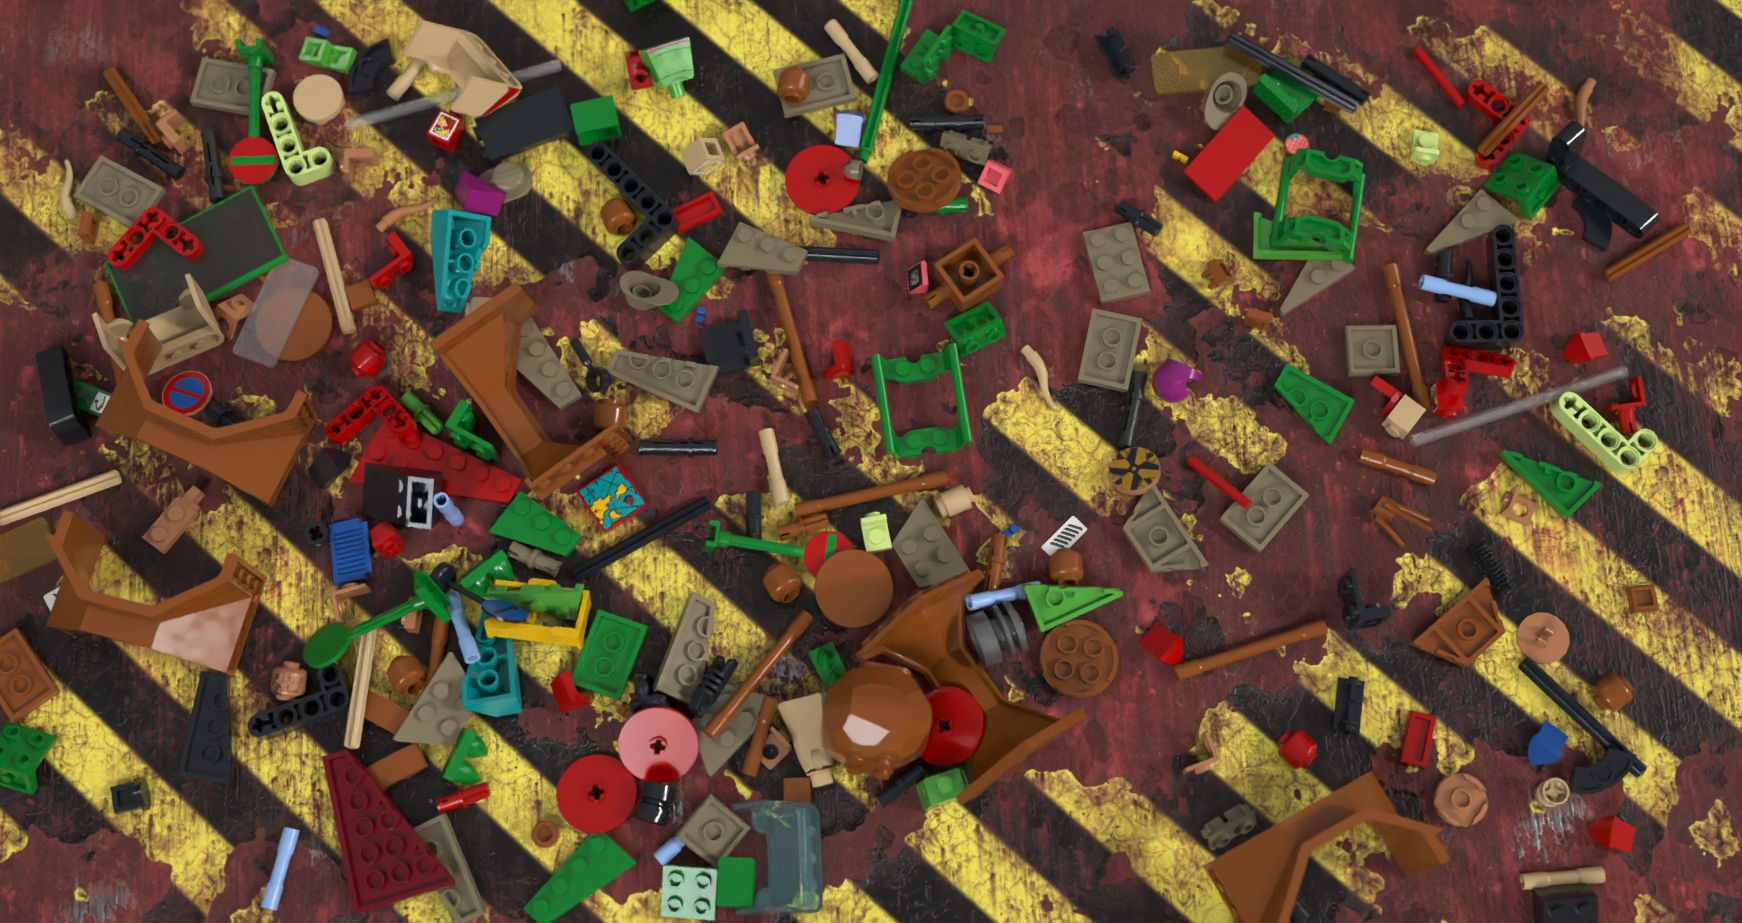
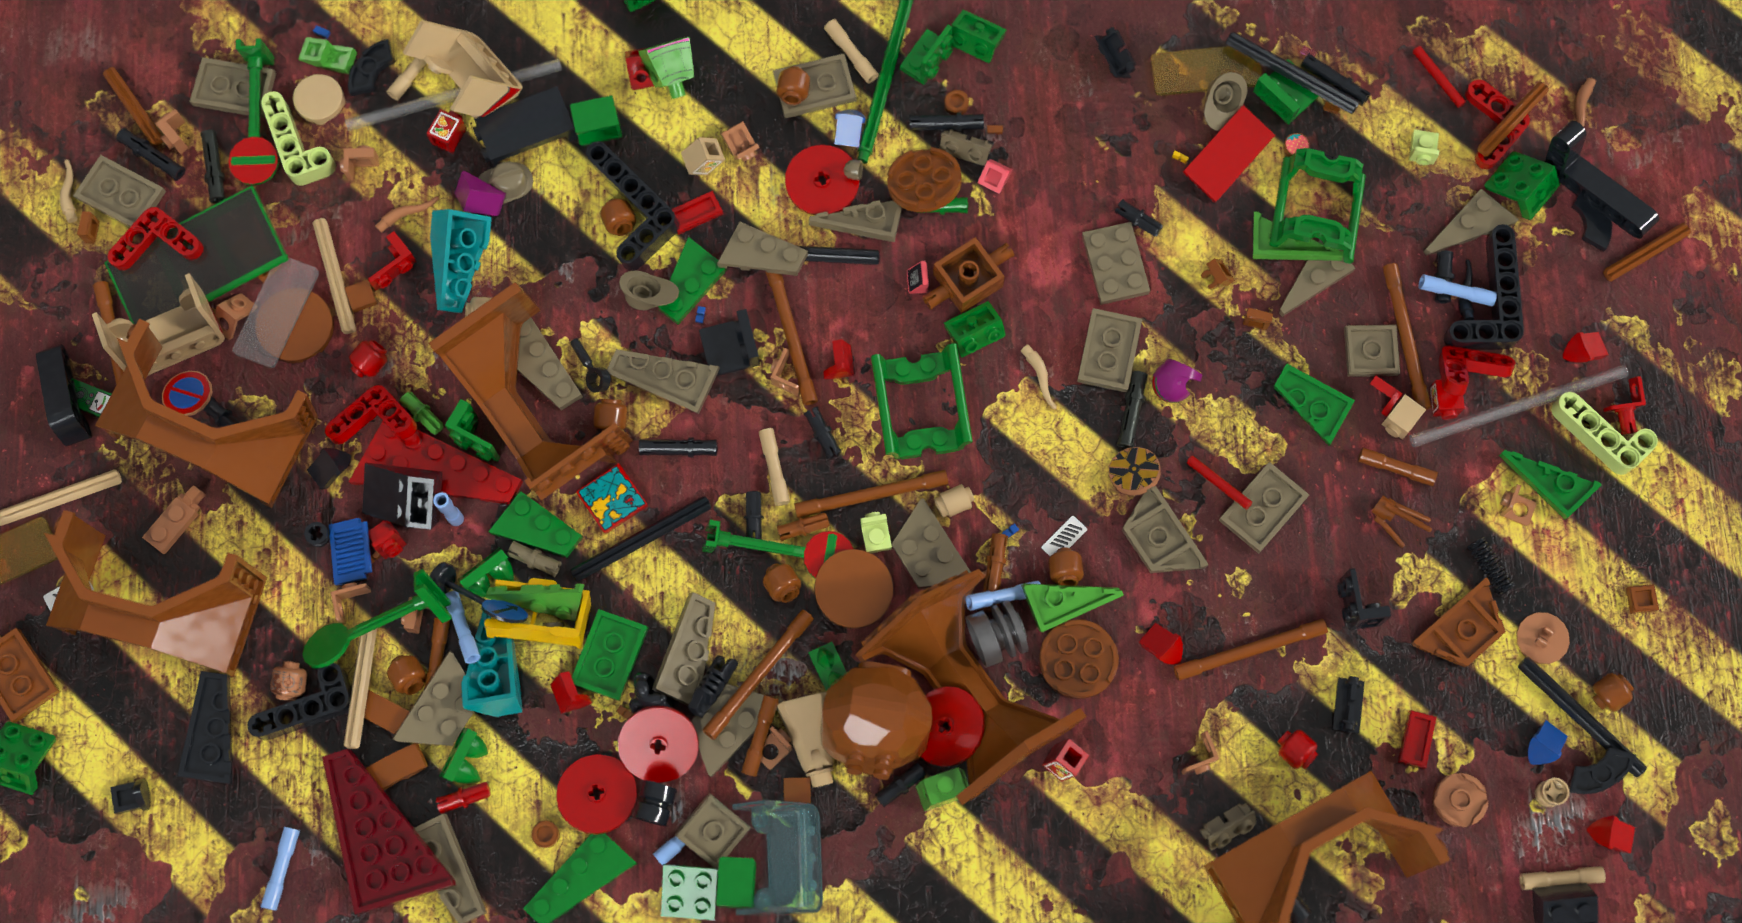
(1065, 760): none -> red brick

